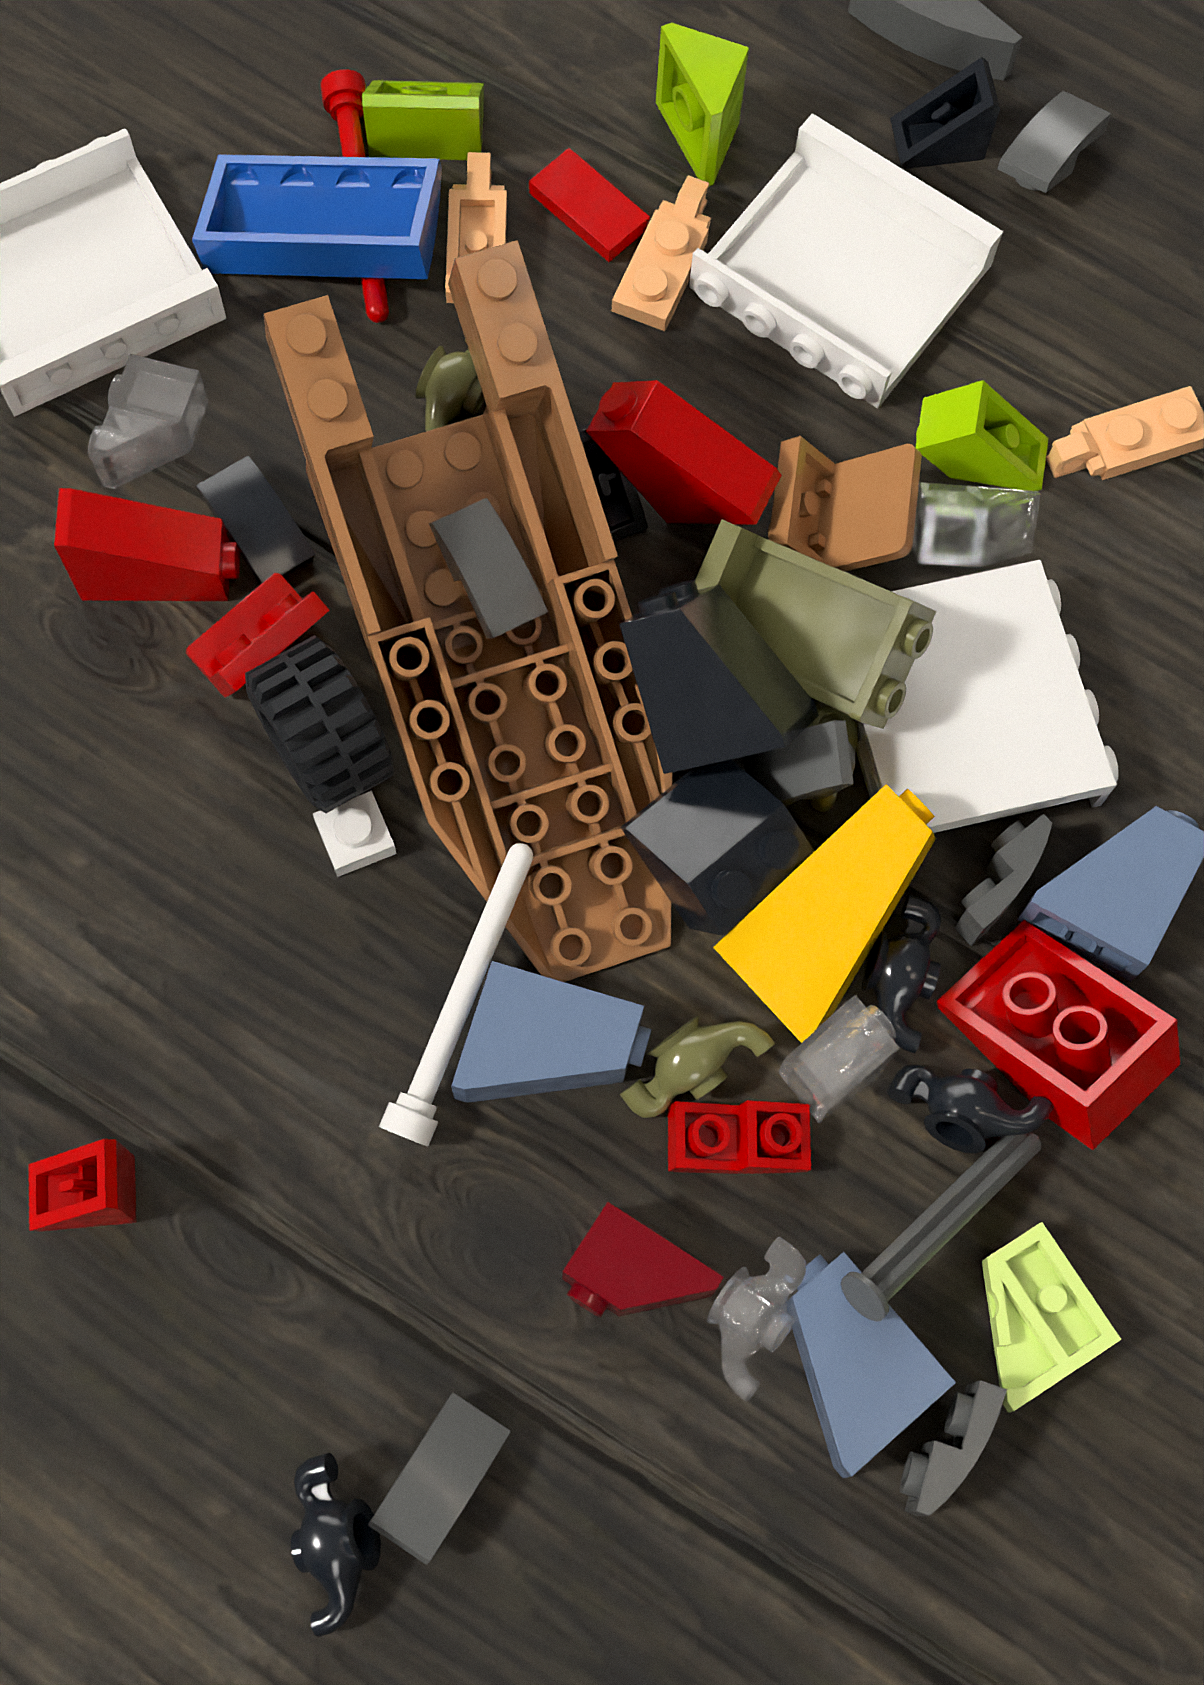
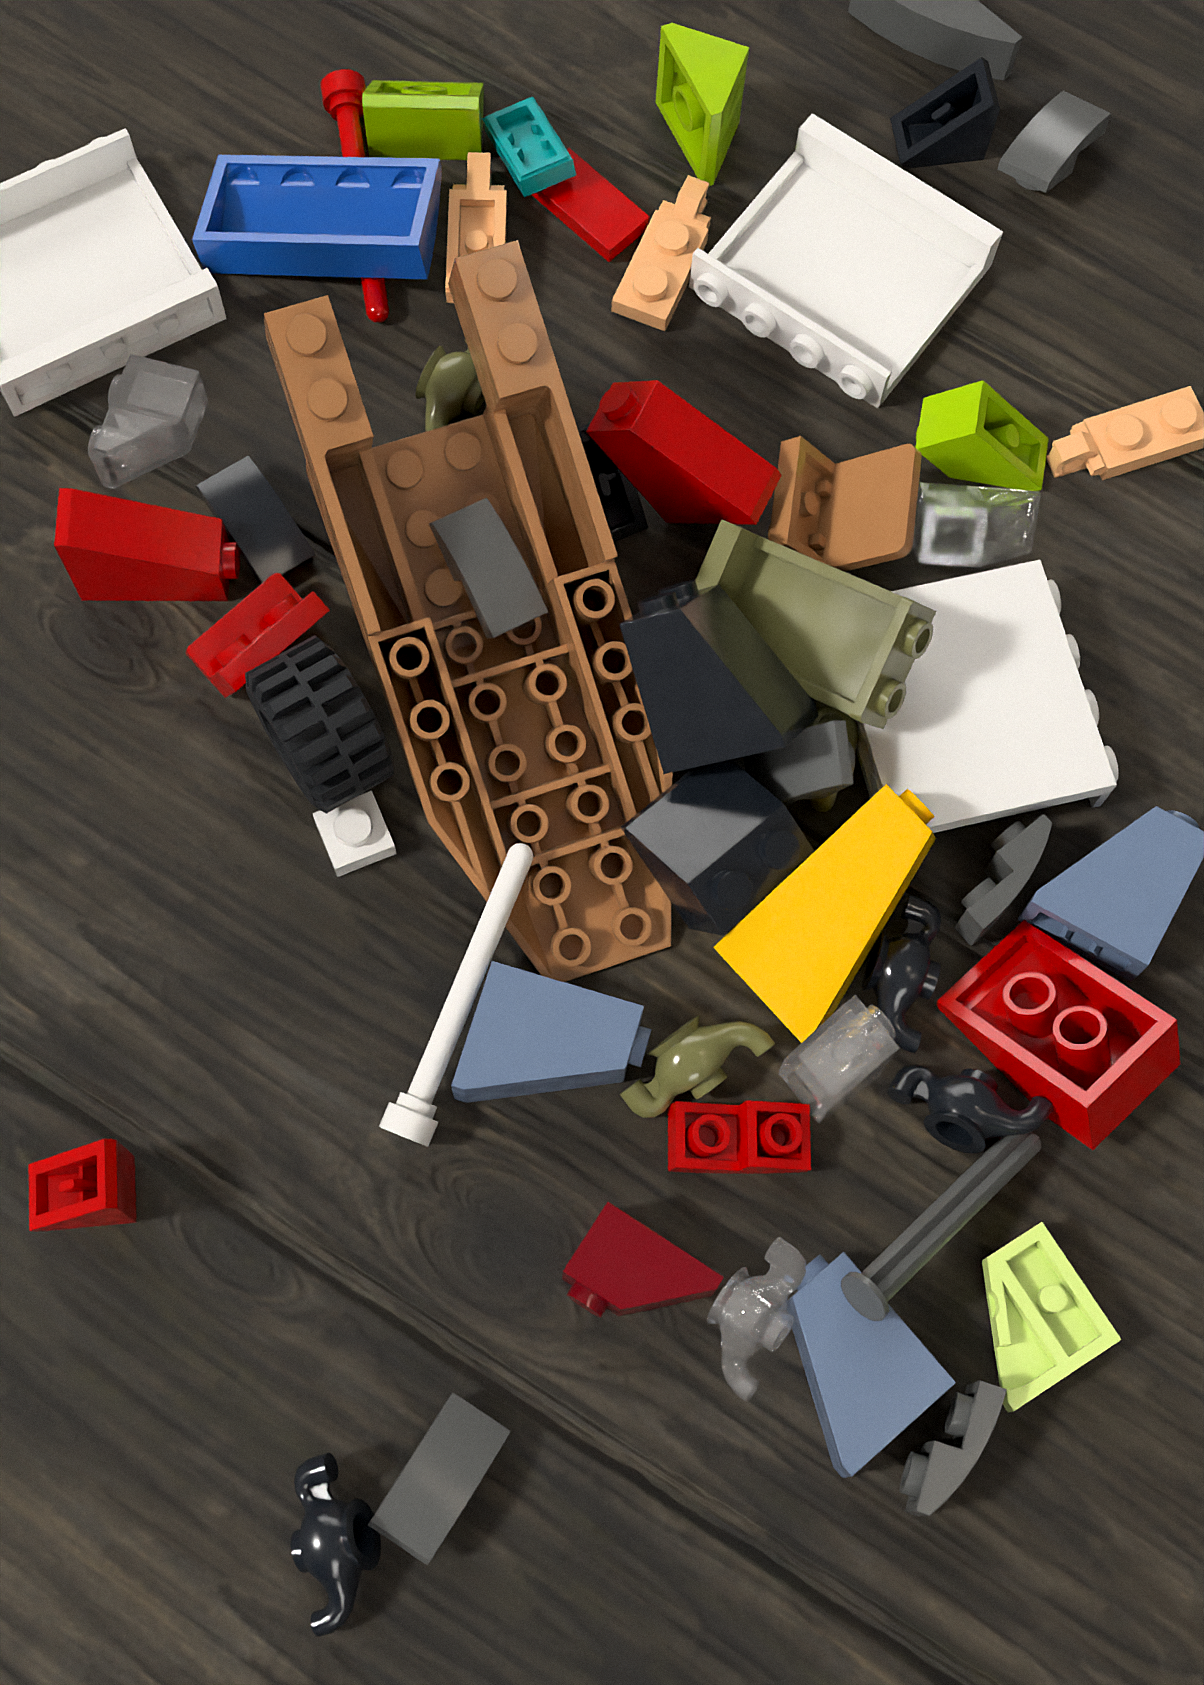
(529, 146): none -> teal plate

